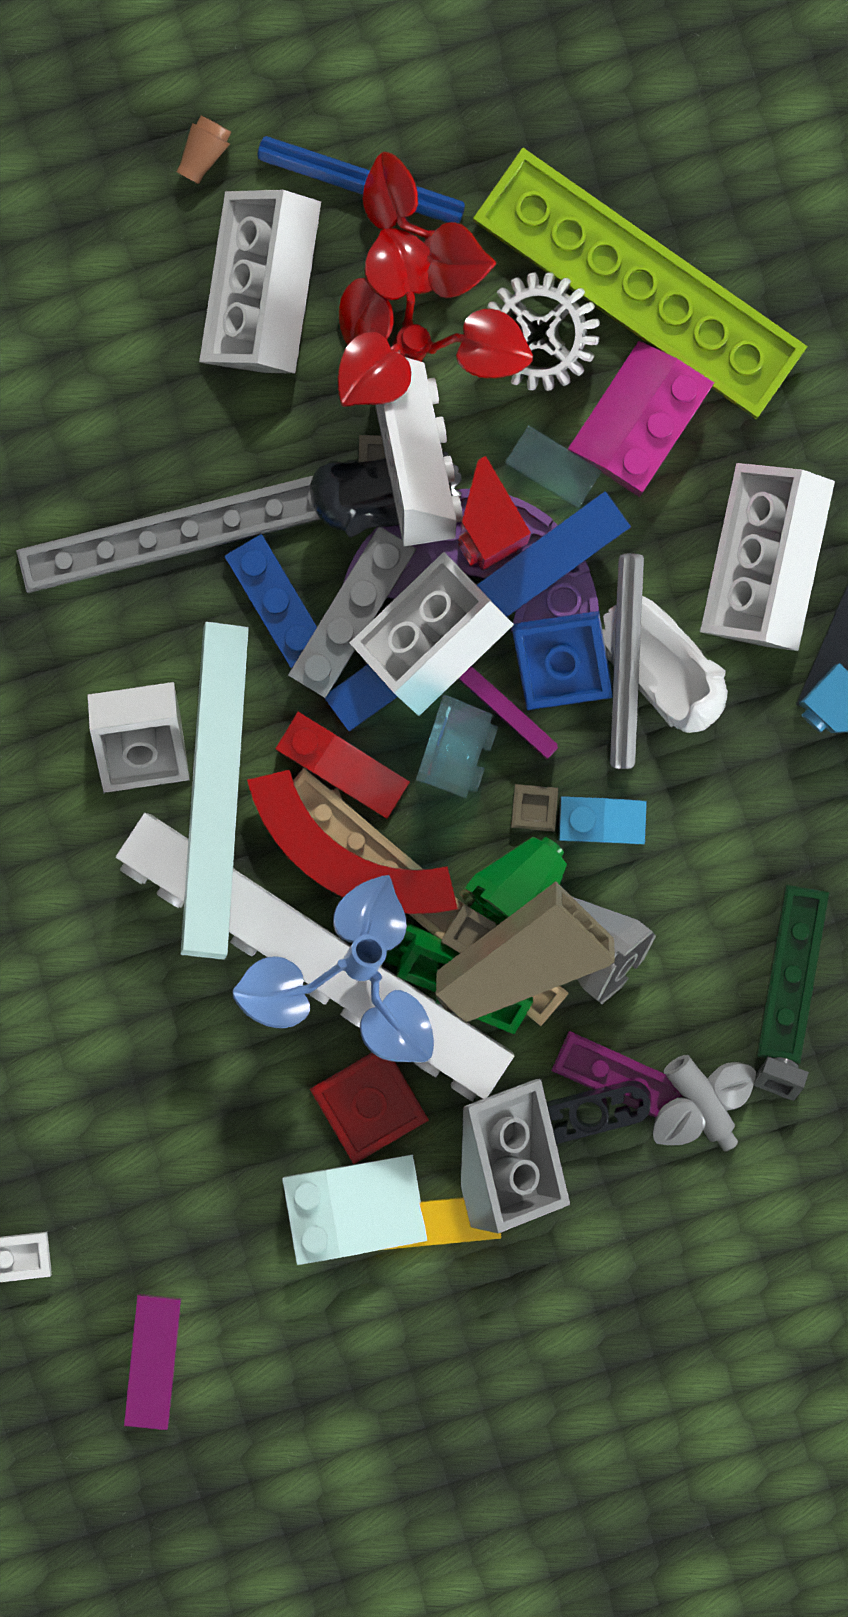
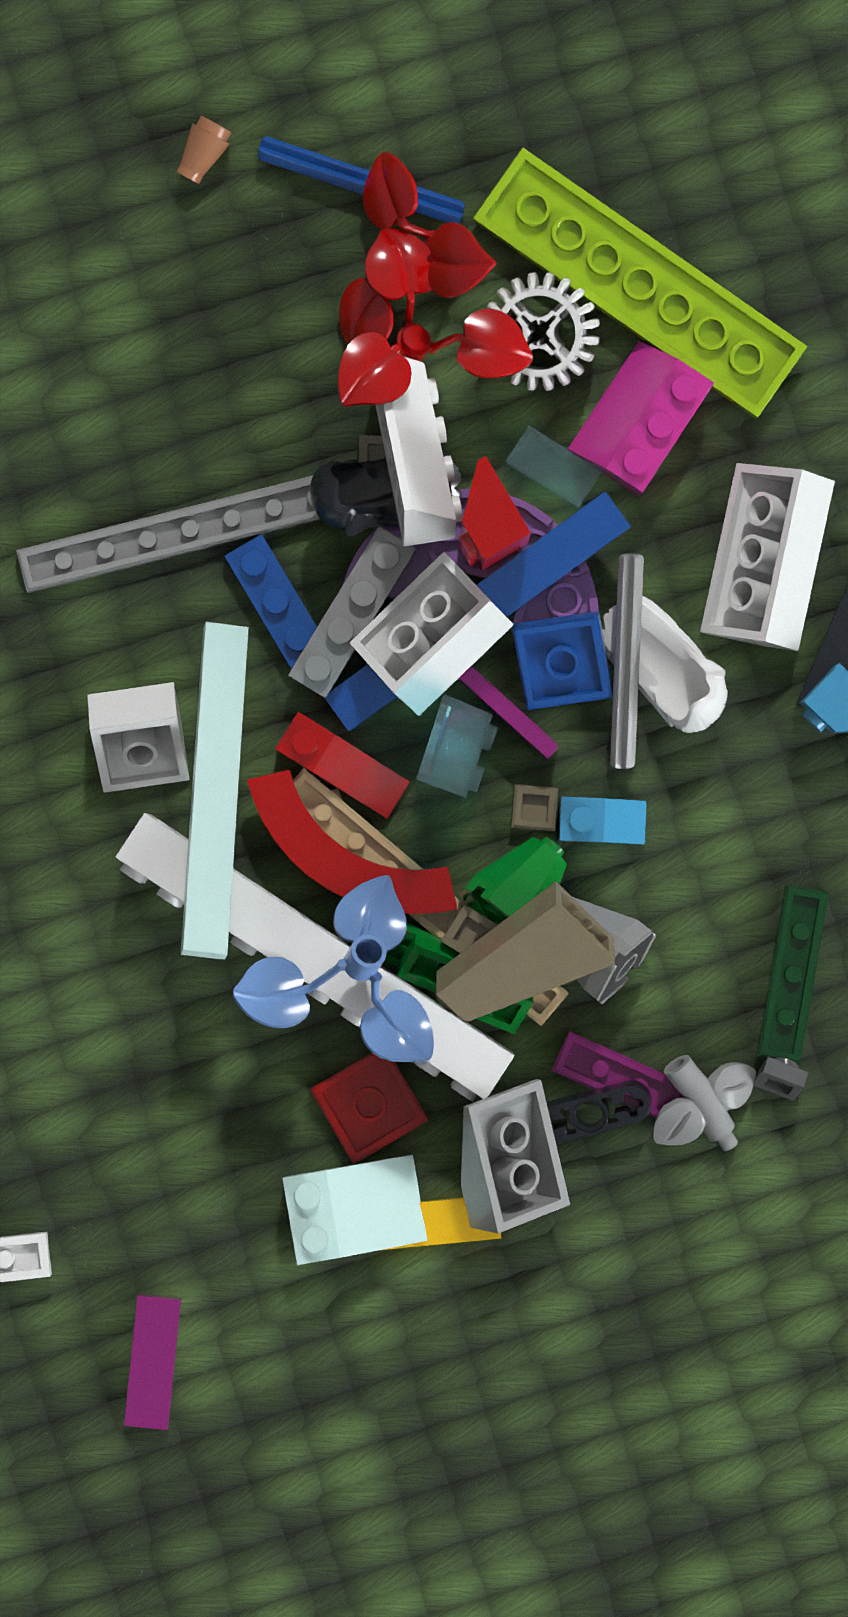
(260, 280): white slope -> none

